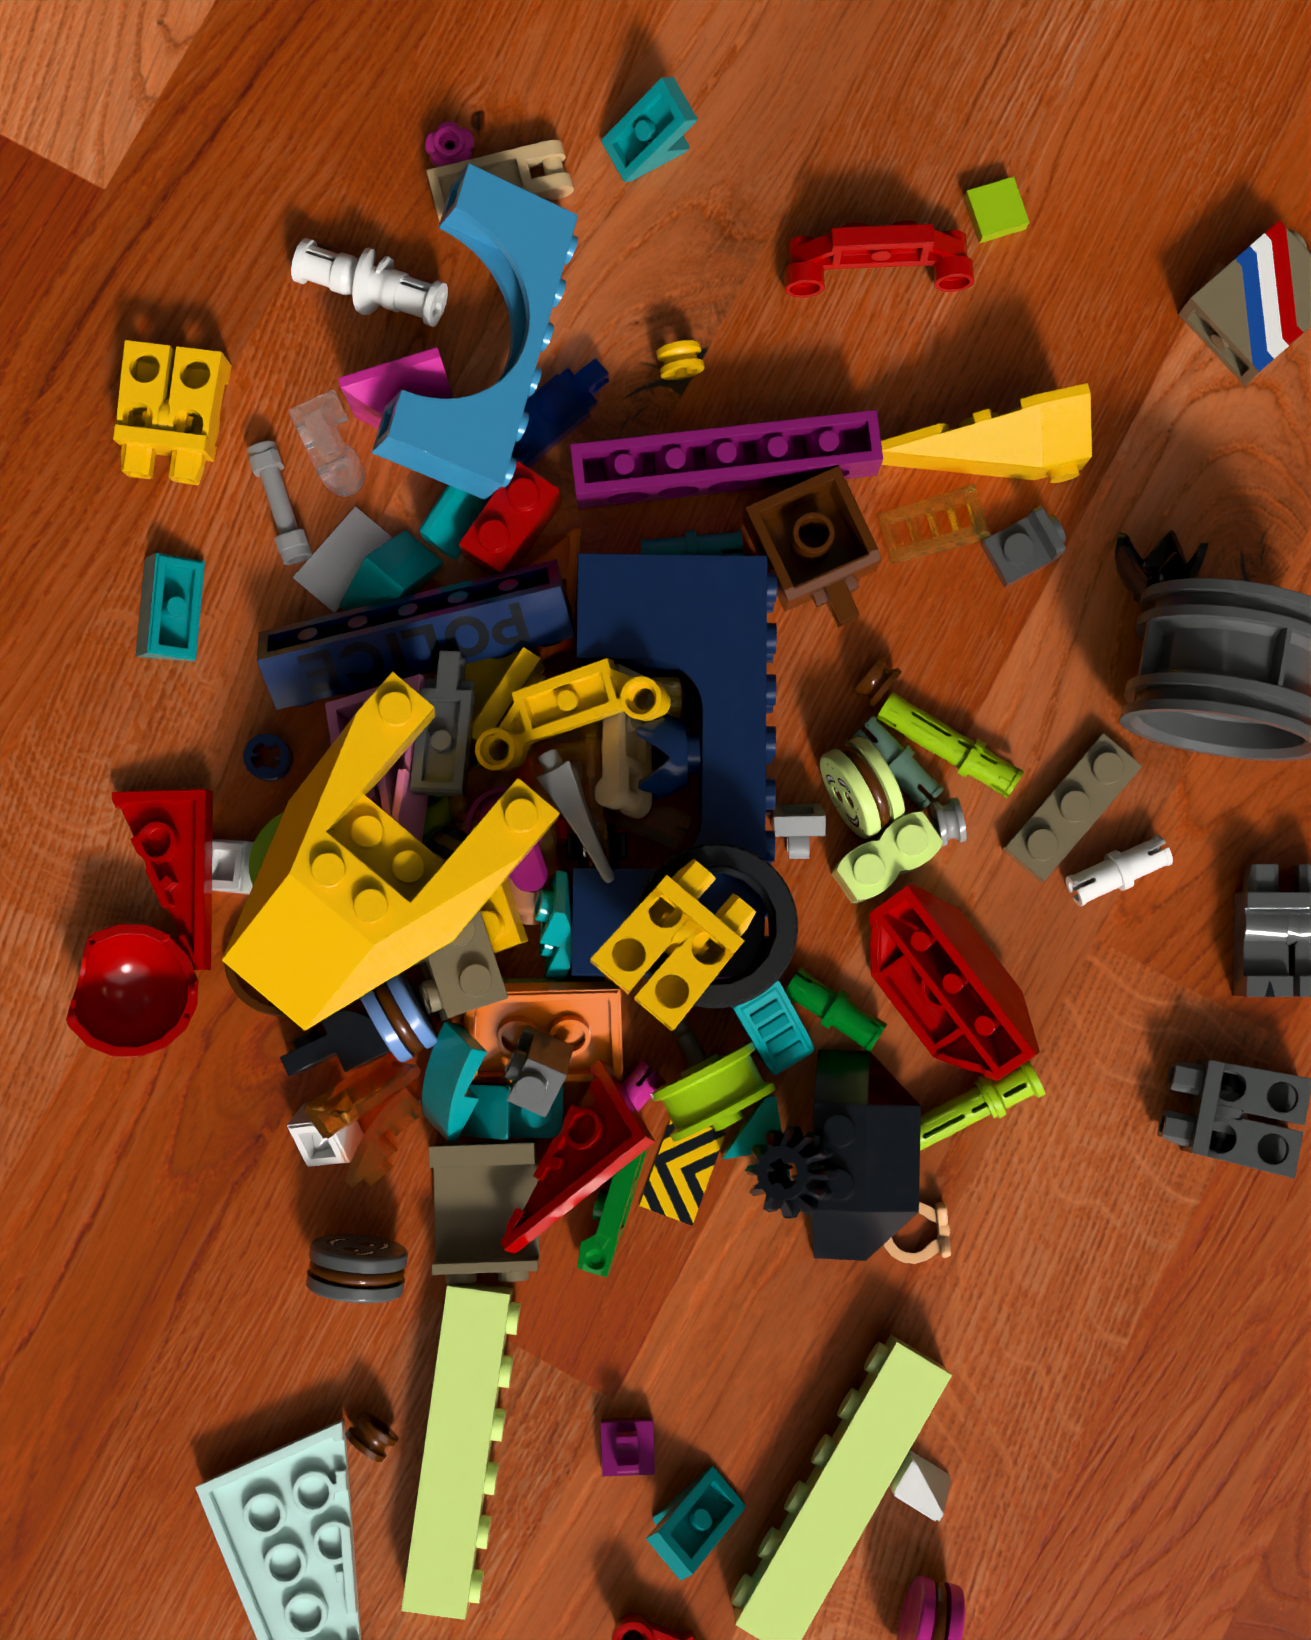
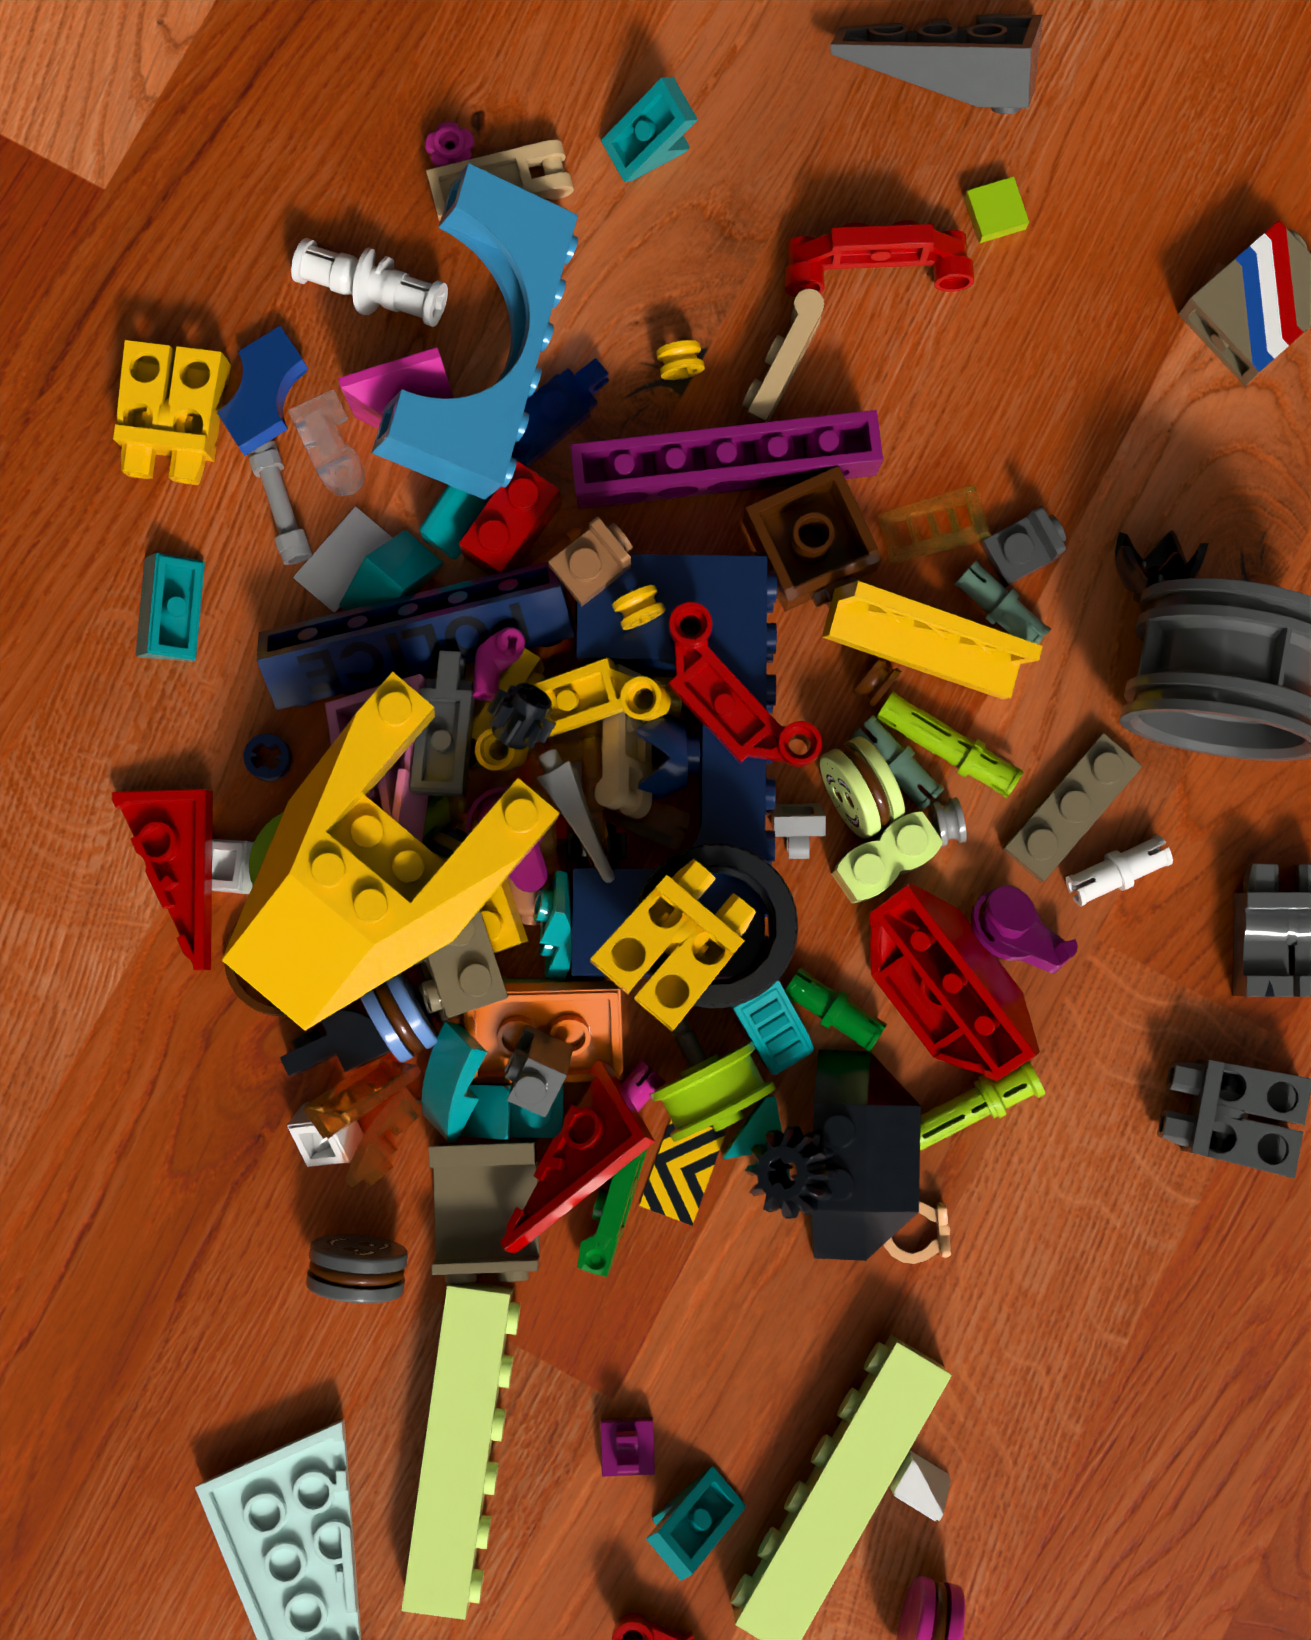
(132, 991): red cylinder -> none
(269, 372): none -> blue tile
(371, 1436): reddish brown bush -> none
(494, 658): none -> dark pink arm
(521, 716): none -> black gear
(593, 561): none -> medium nougat bracket
(638, 607): none -> yellow bush
(692, 544): teal pin -> none
(726, 703): none -> red plate
(784, 358): none -> tan plate
(927, 639): none -> yellow fence
(975, 64): none -> dark grey wedge
(1001, 604): none -> sand green pin
(1015, 931): none -> magenta piece
(1031, 442): yellow wedge -> none

